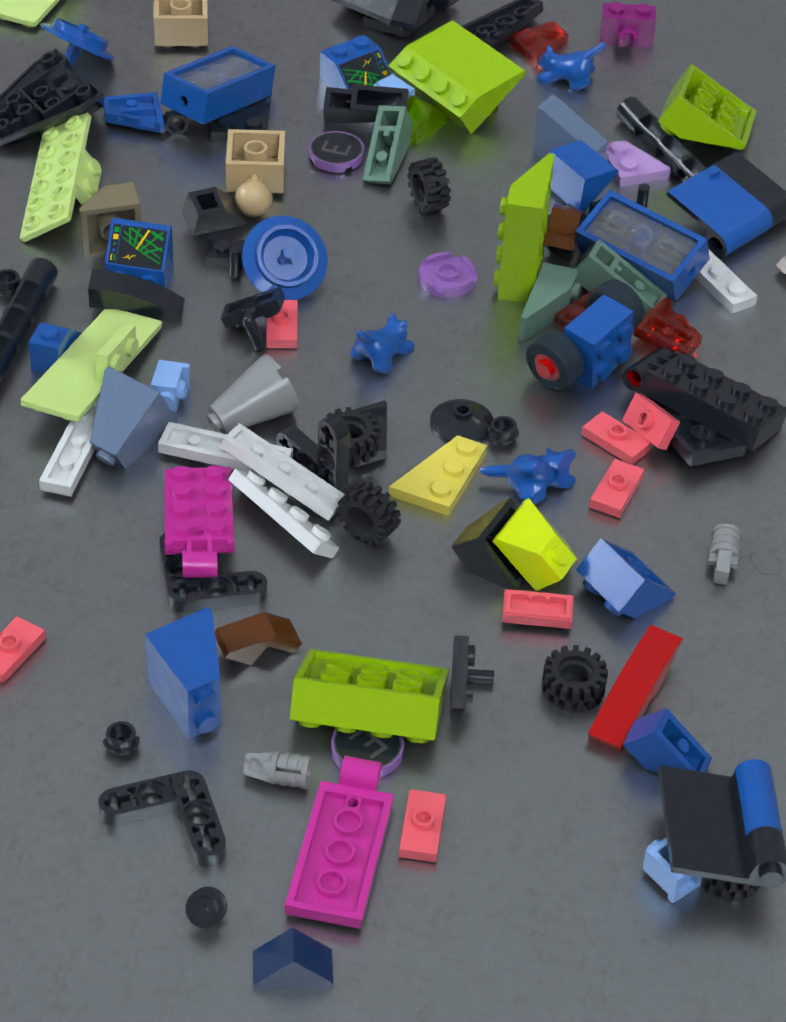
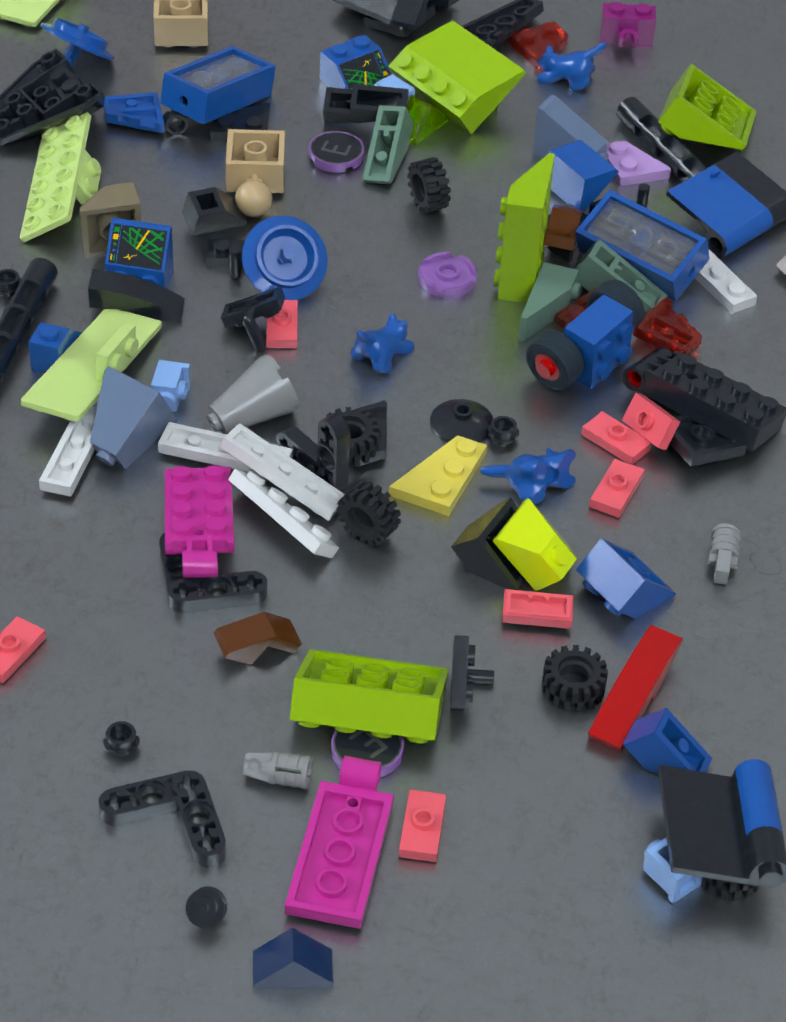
(186, 671): blue slope -> none

